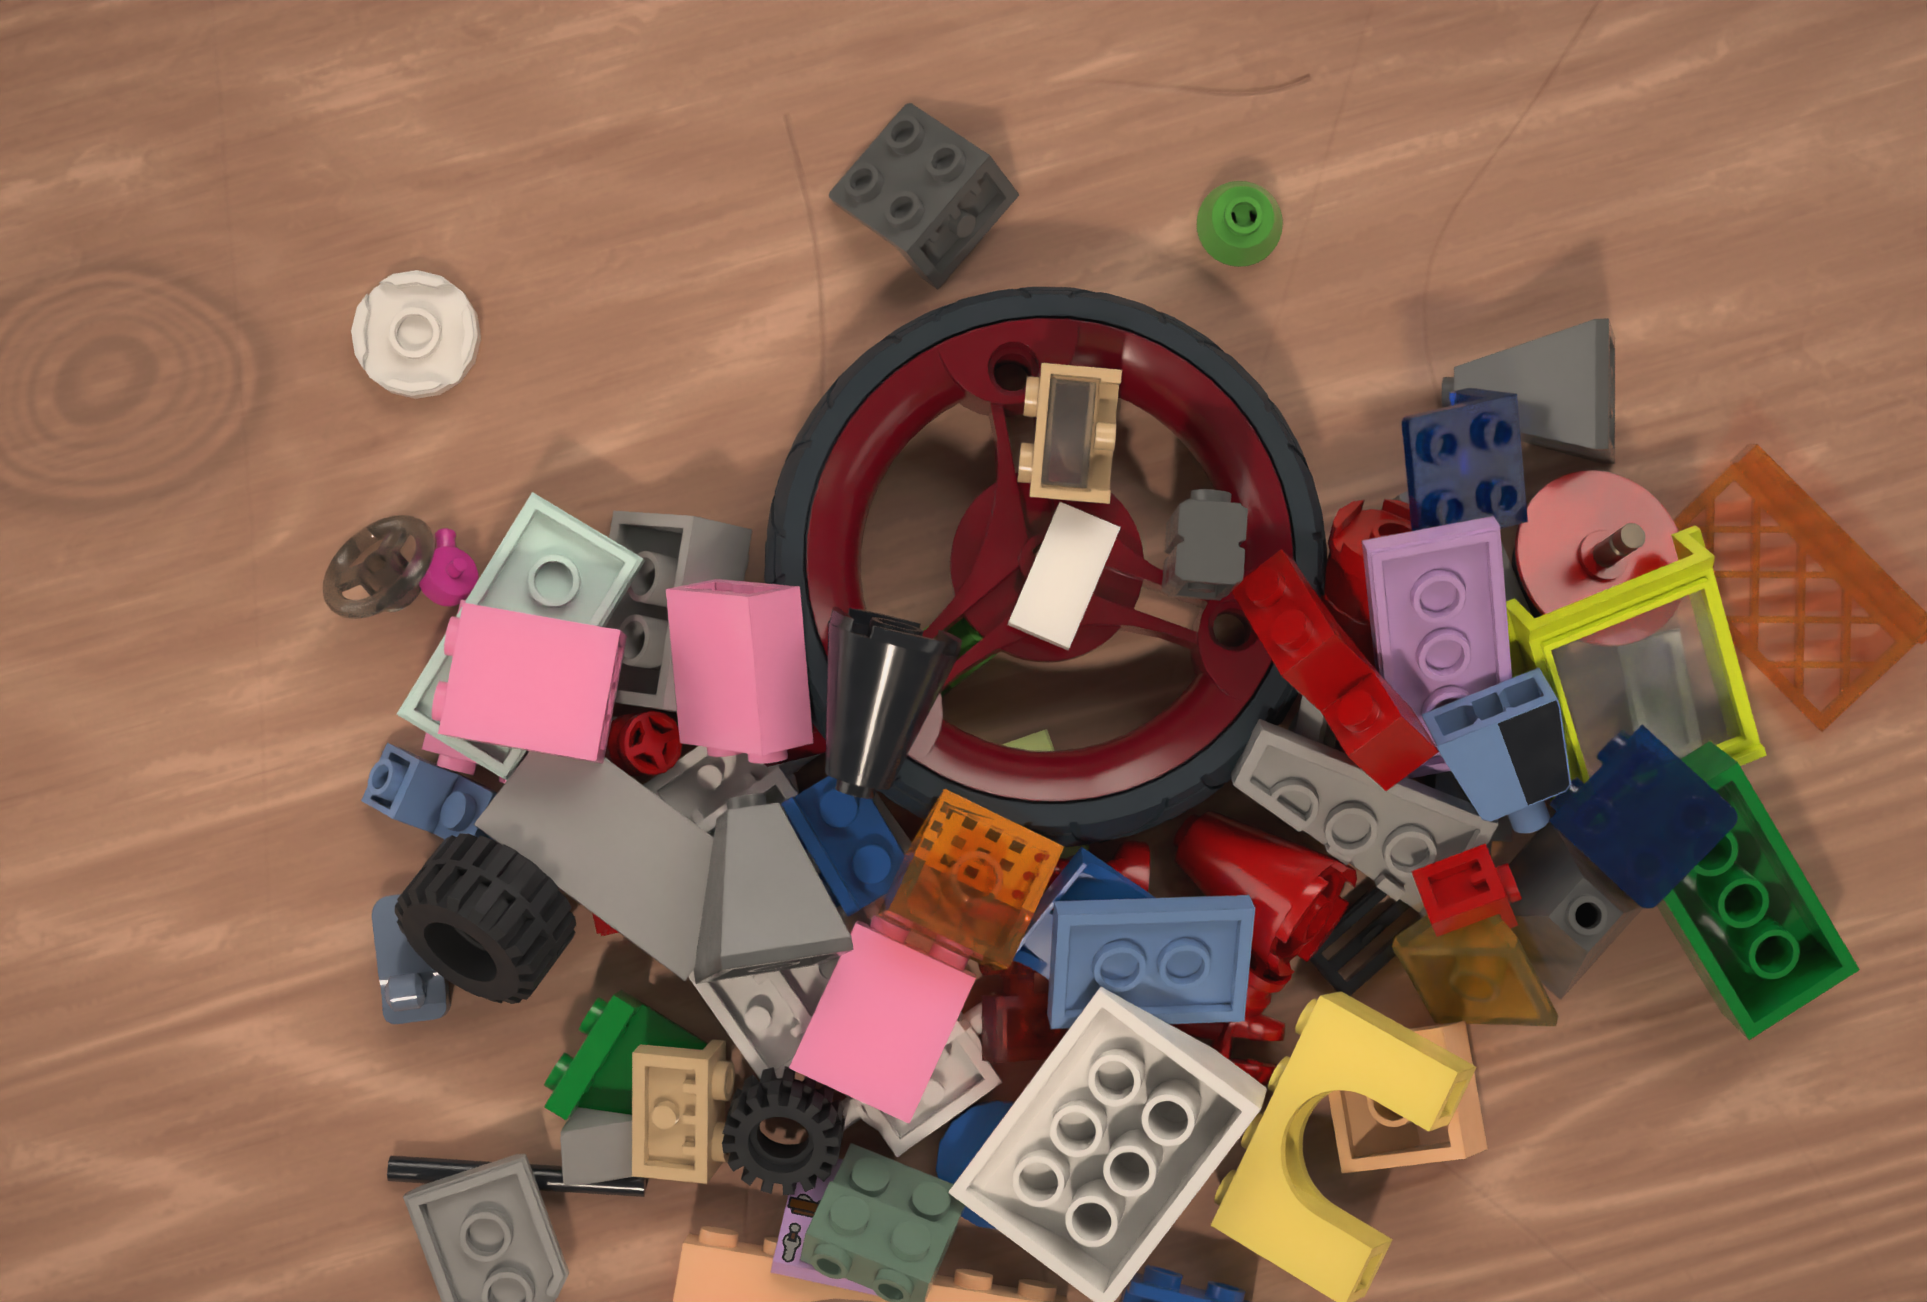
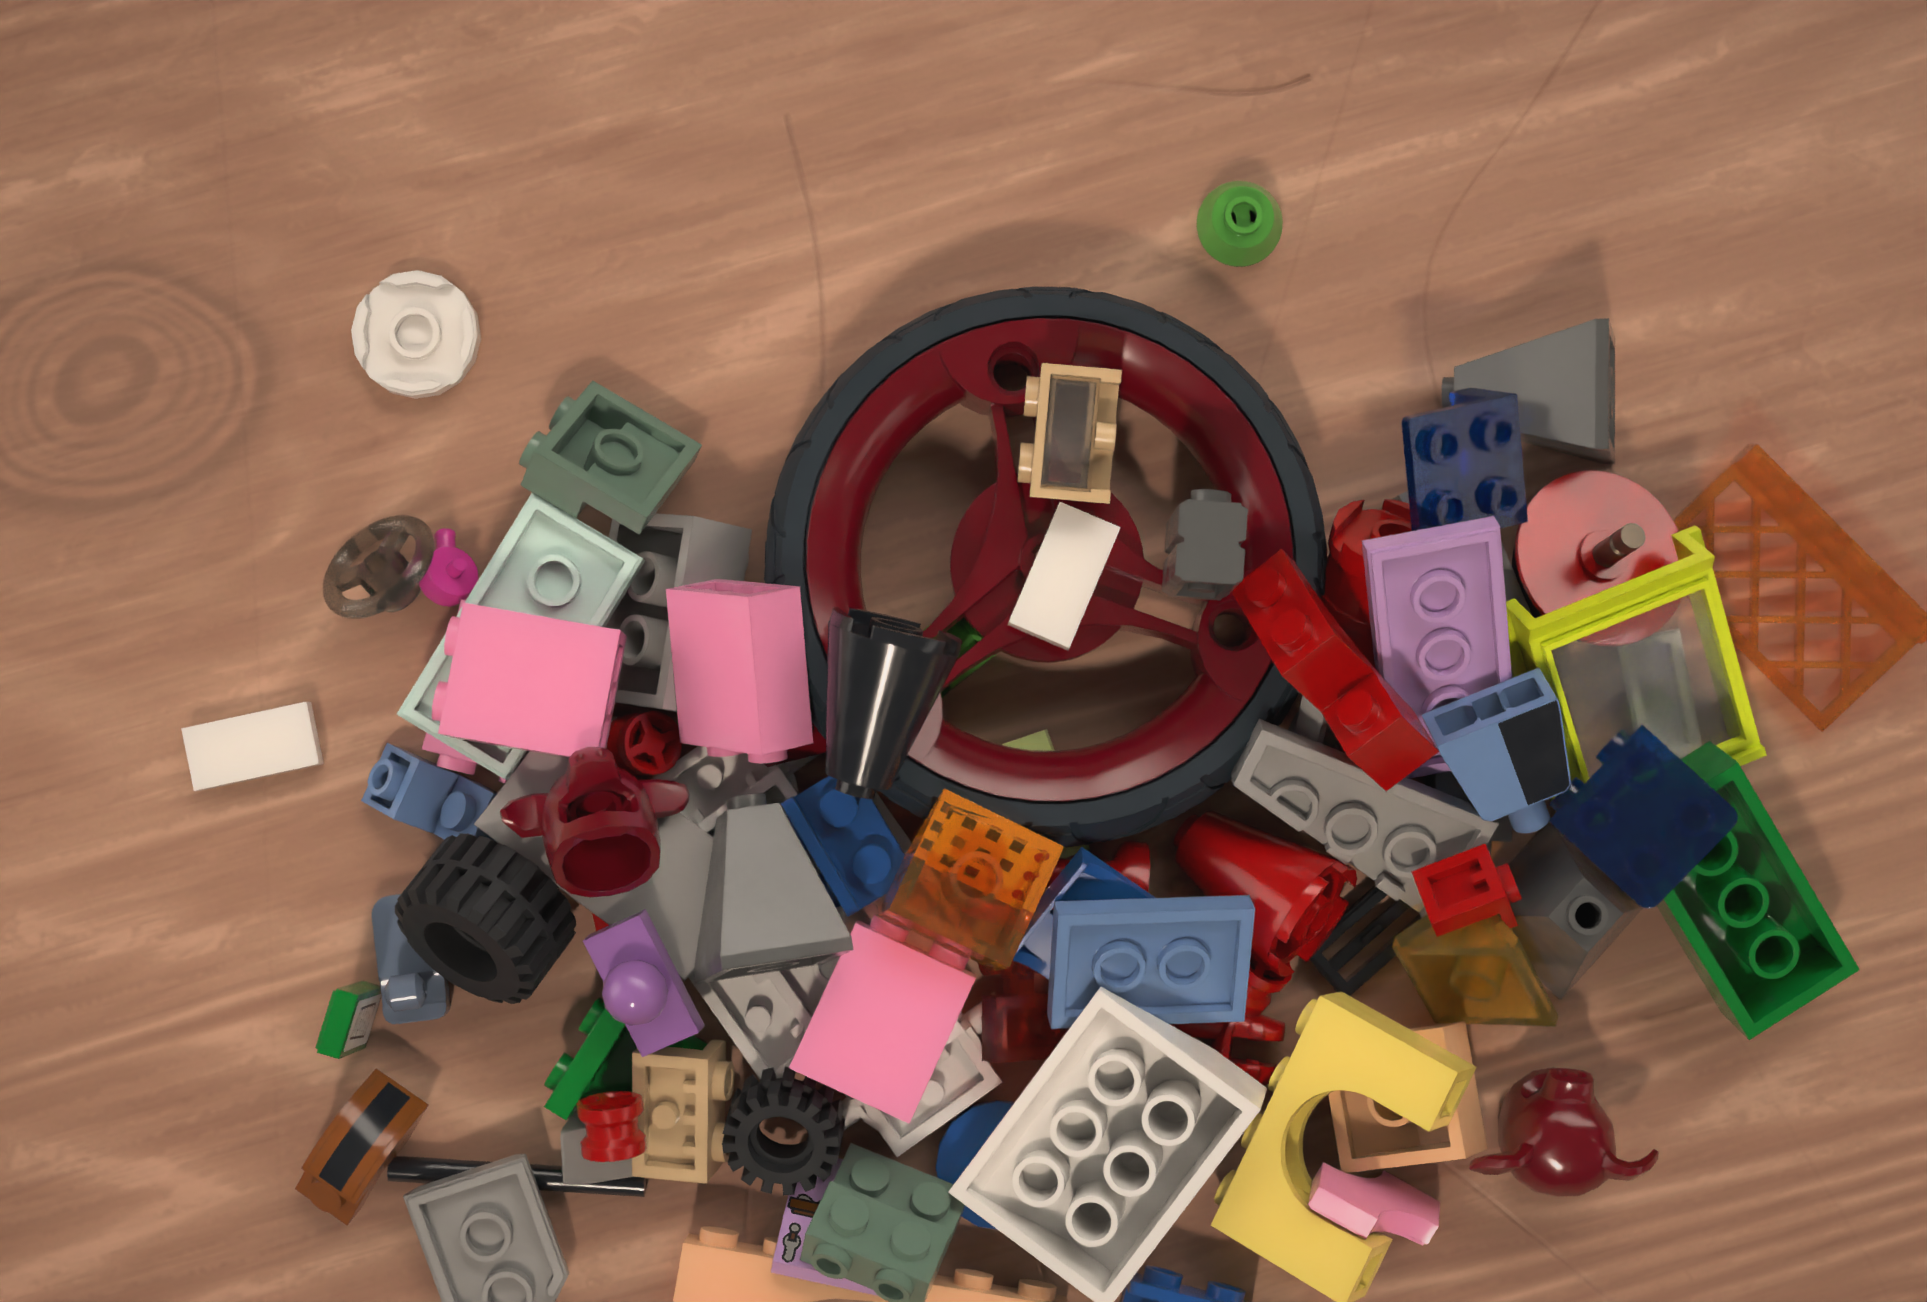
(252, 746): none -> white tile
(349, 1019): none -> green tile
(360, 1146): none -> dark orange brick
(598, 824): none -> dark red piece
(607, 457): none -> sand green plate
(612, 1126): none -> red wheel
(642, 984): none -> medium lavender tile
(925, 193): dark grey bracket -> none
(1374, 1204): none -> bright pink tile
(1558, 1137): none -> dark red piece

